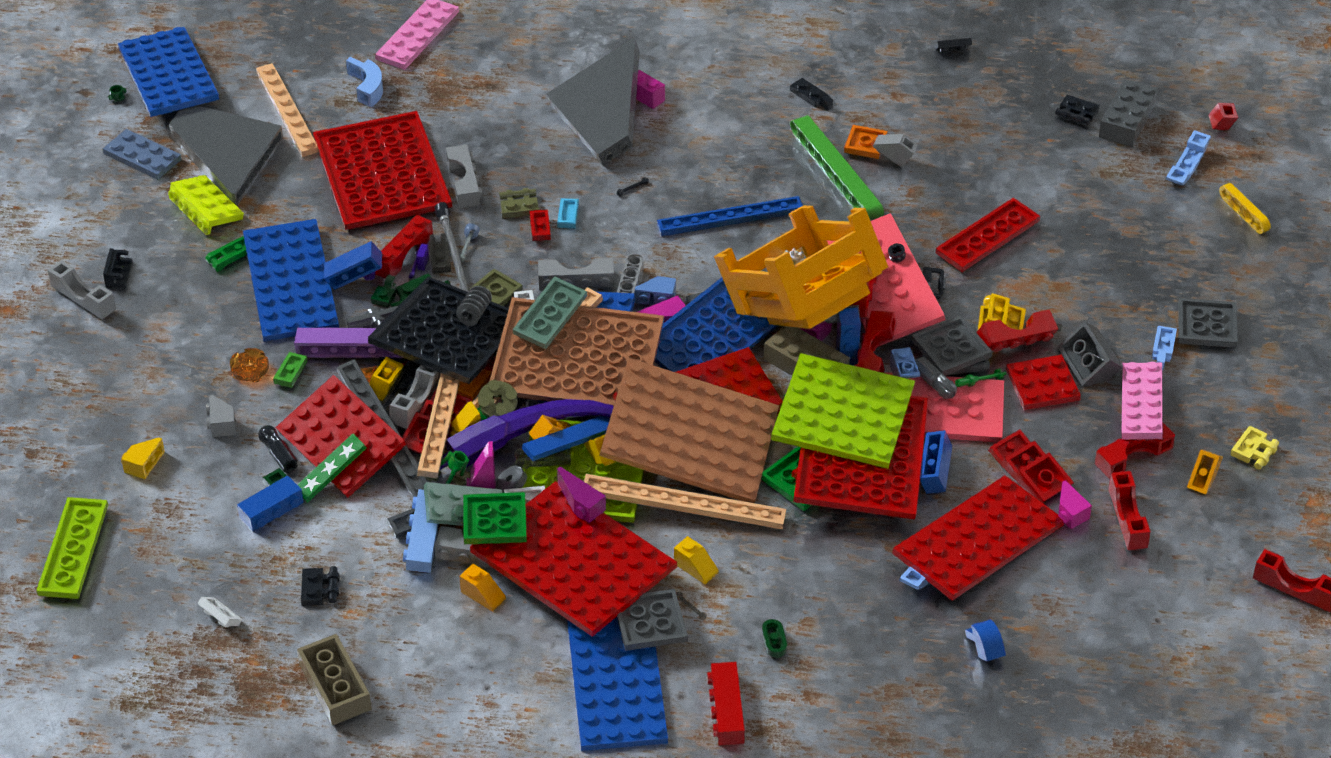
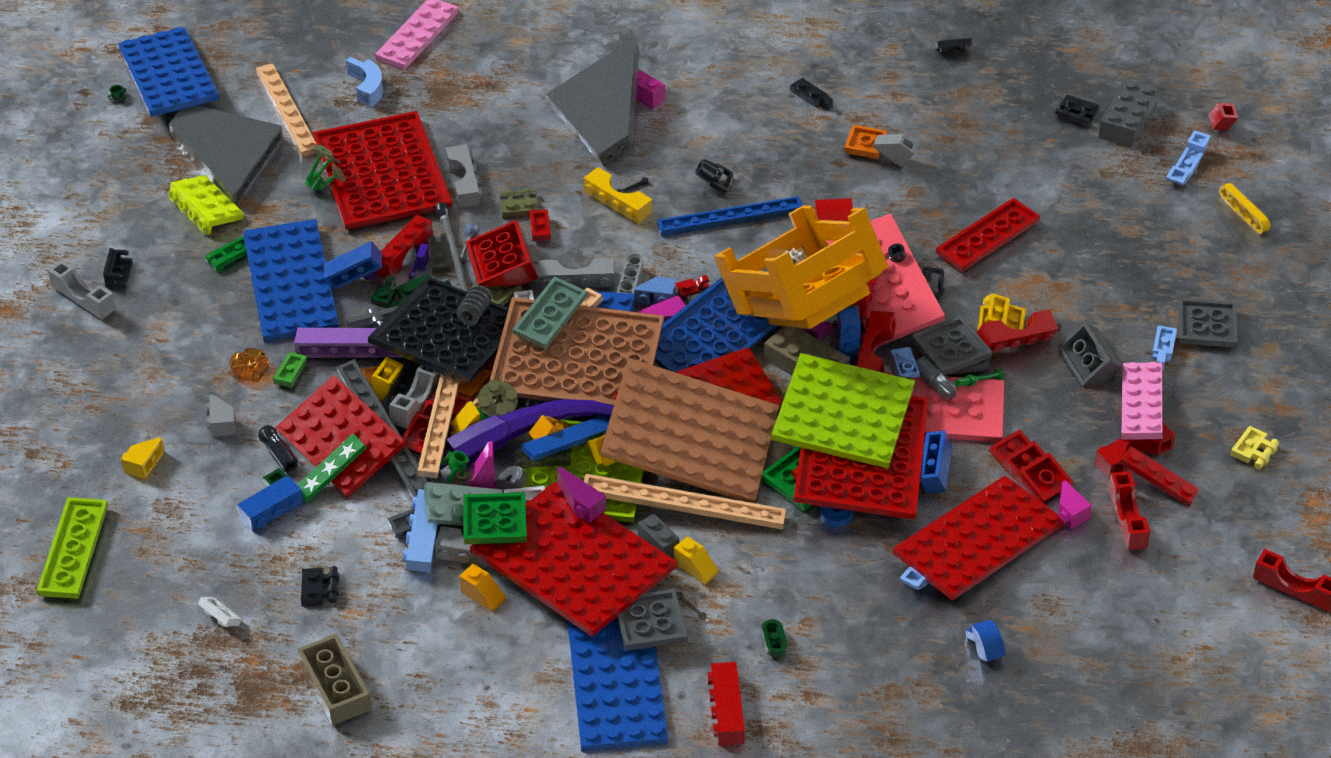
(142, 154): sand blue plate -> none
(315, 180): none -> plant
(502, 257): none -> red slope
(568, 213): medium azure tile -> none
(634, 205): none -> yellow arch
(658, 534): none -> dark grey brick
(690, 287): none -> red plate
(711, 174): none -> black piece
(833, 209): none -> red slope
(835, 517): none -> blue piece
(836, 166): bright green beam -> none
(1043, 382): red plate -> none
(1159, 476): none -> red plate
(1204, 471): light orange slope -> none

